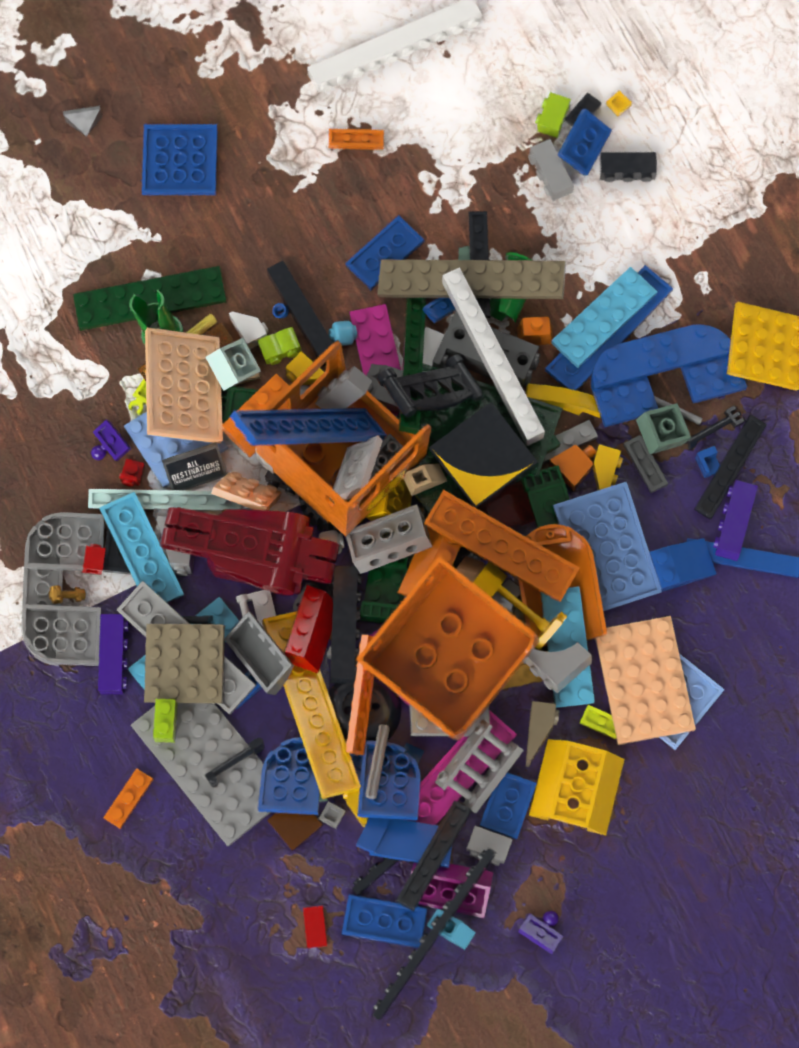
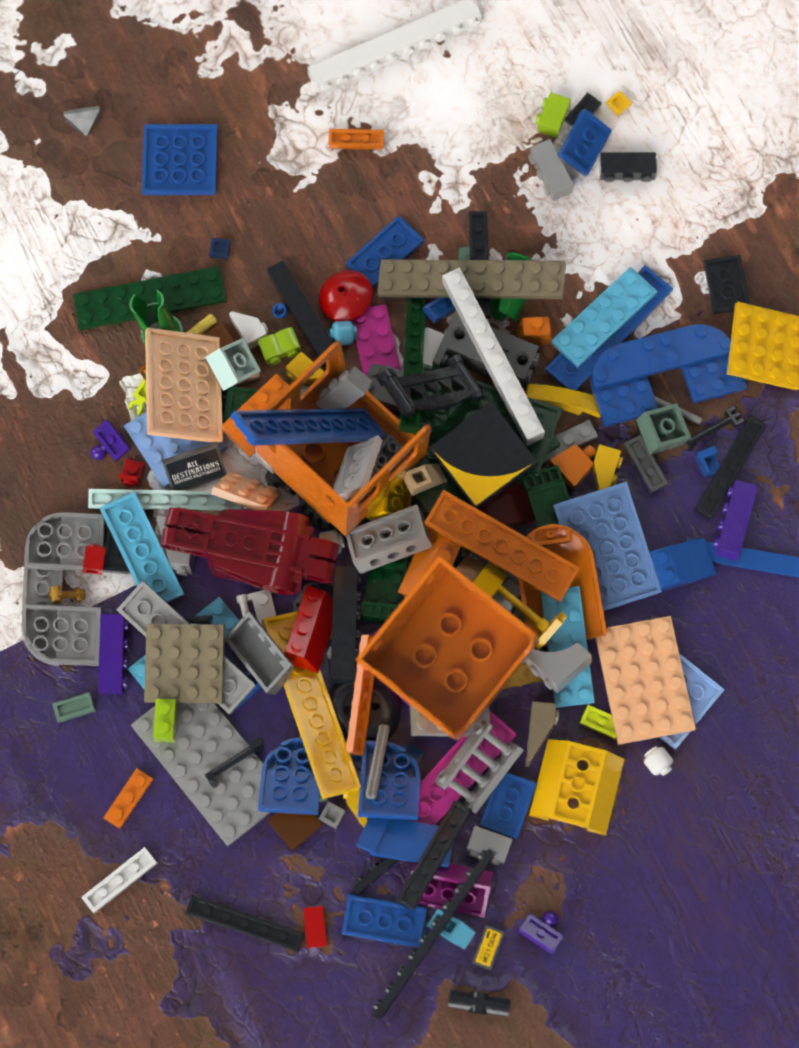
(73, 707): none -> sand green tile
(119, 880): none -> white plate
(220, 248): none -> dark blue plate
(245, 923): none -> black tile
(351, 302): none -> red dish
(479, 1003): none -> black piece
(488, 947): none -> tile
(658, 761): none -> white head
(725, 283): none -> black plate

